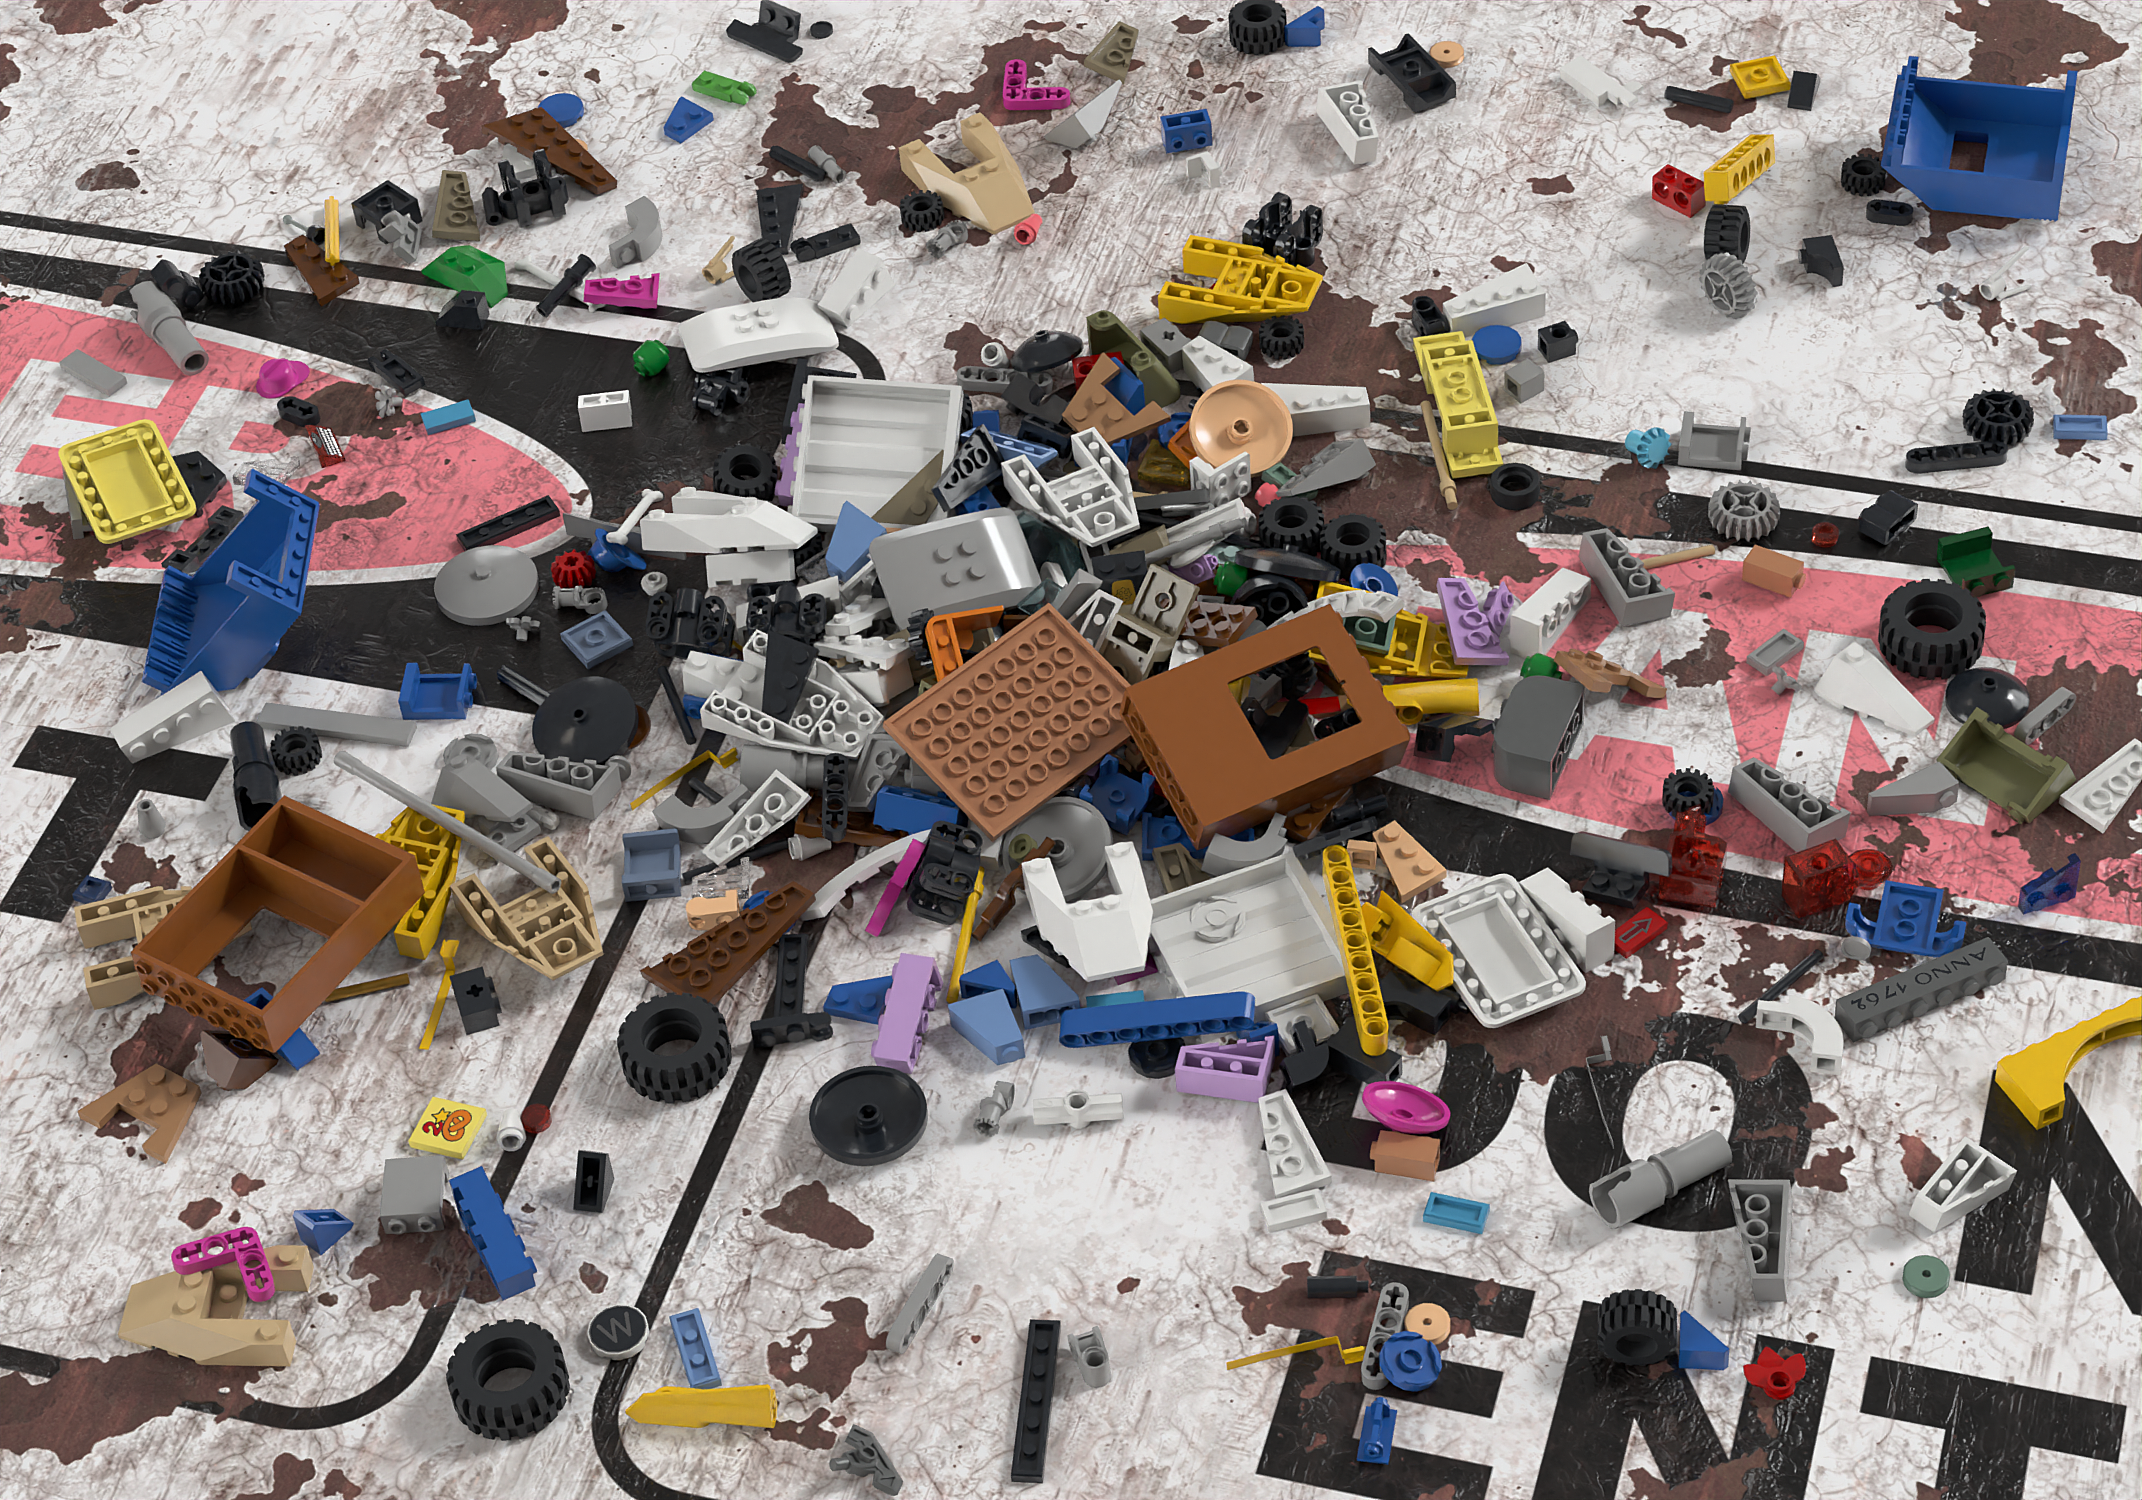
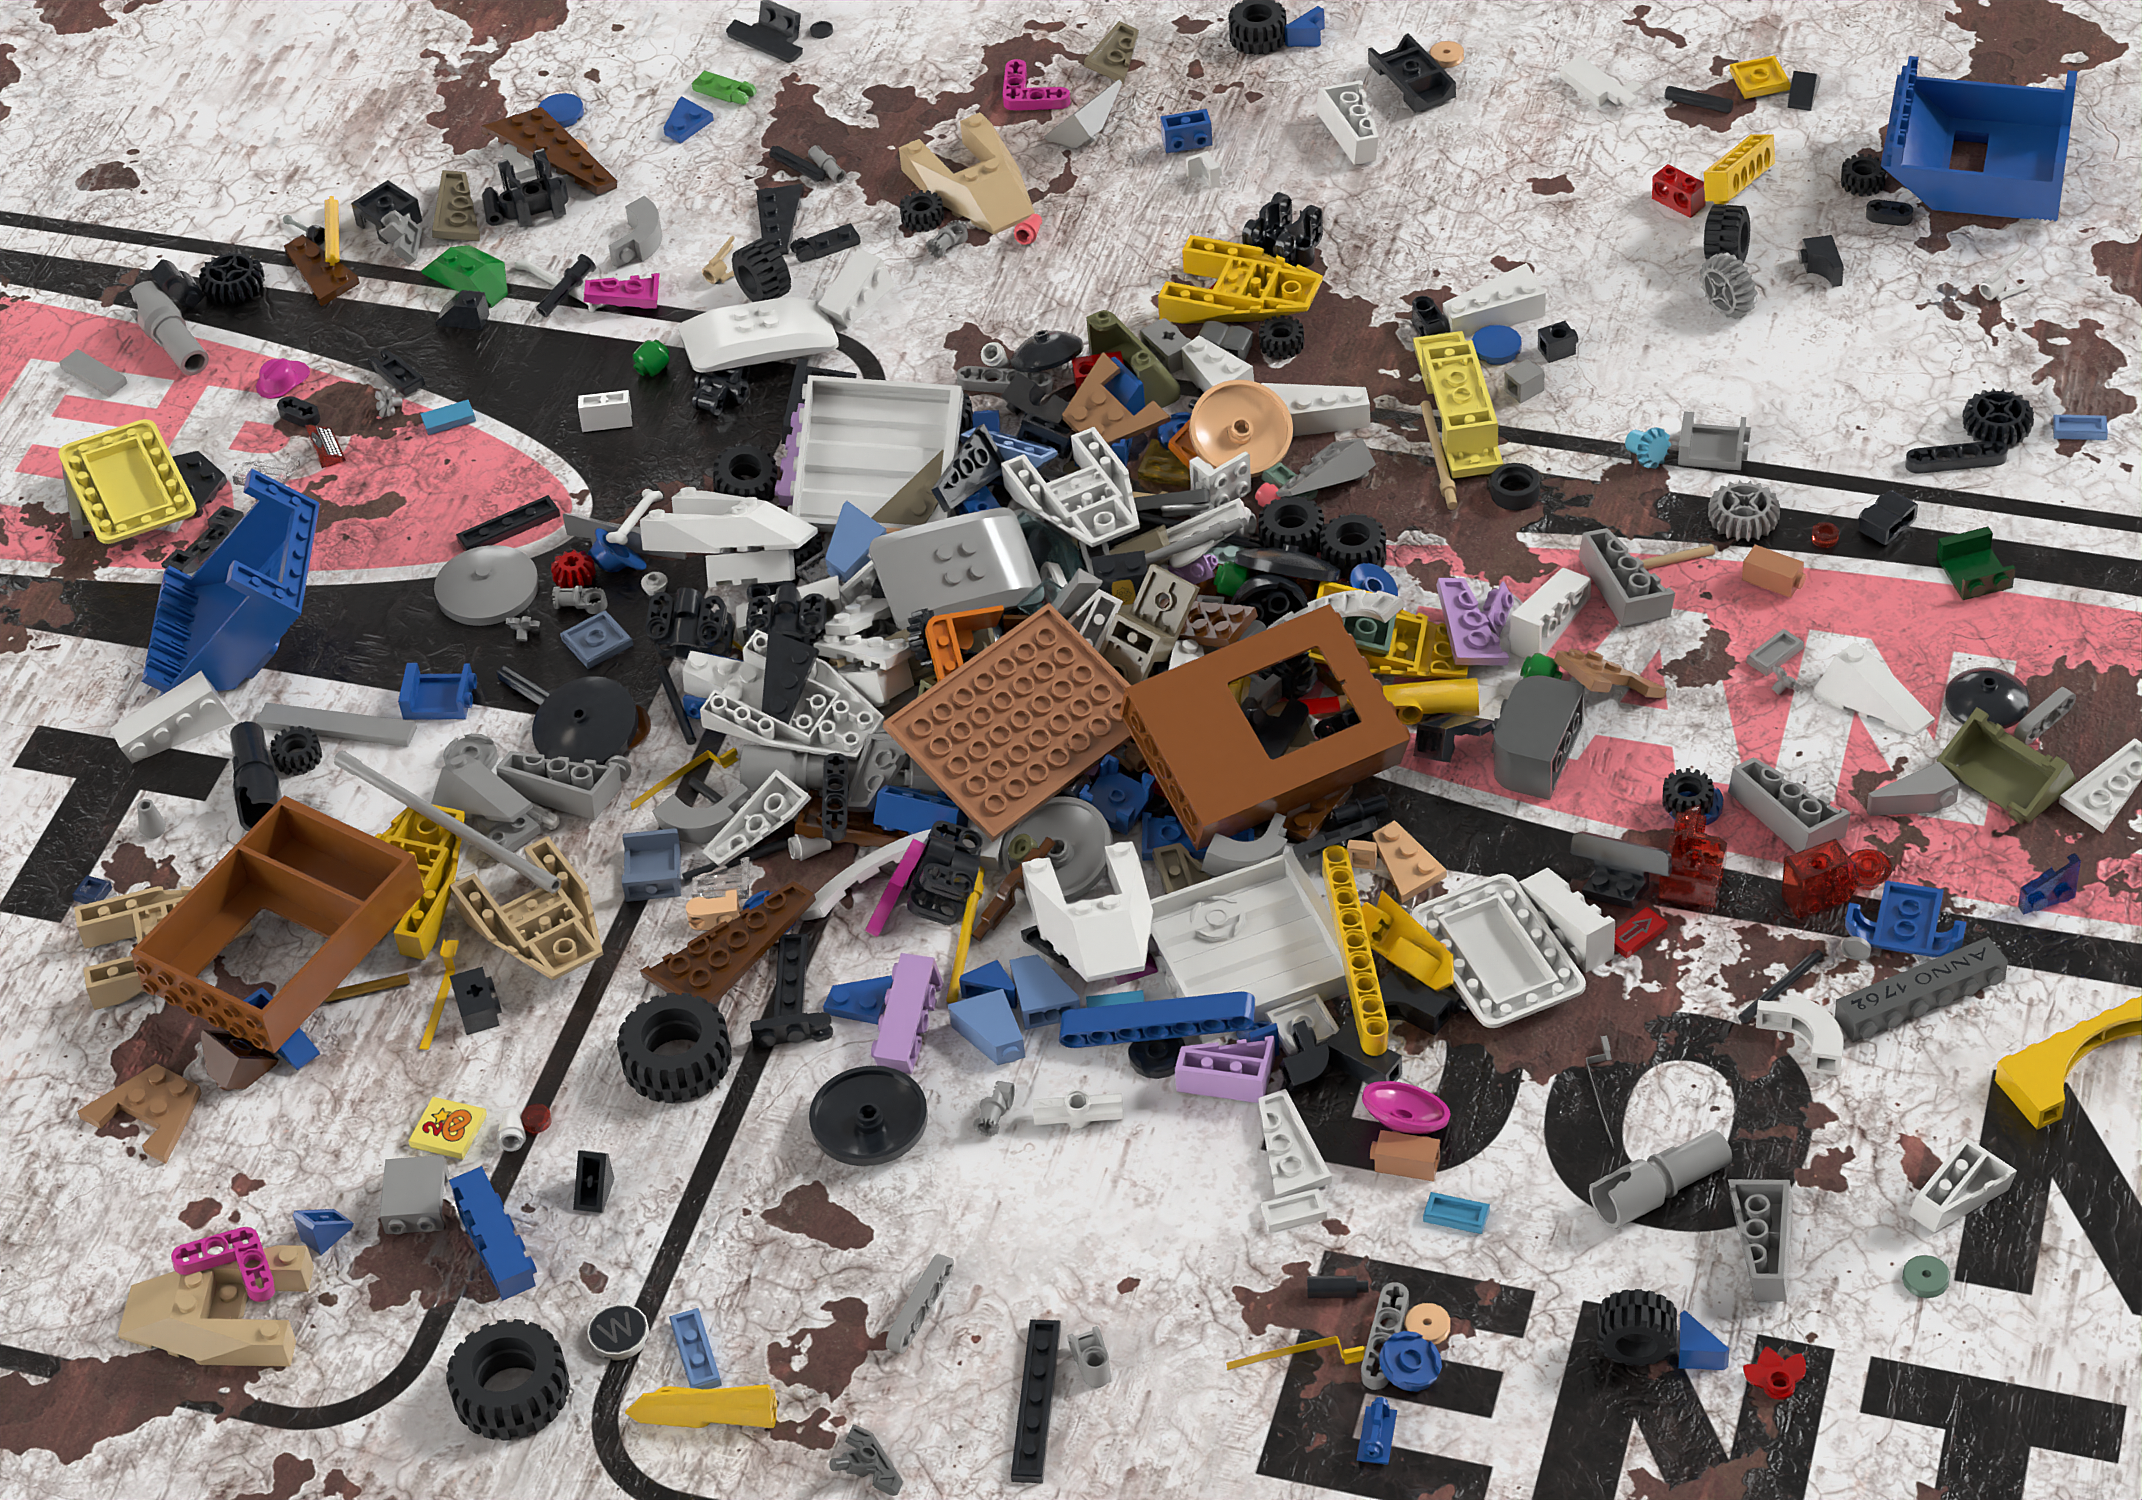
(1937, 605): black tyre -> none

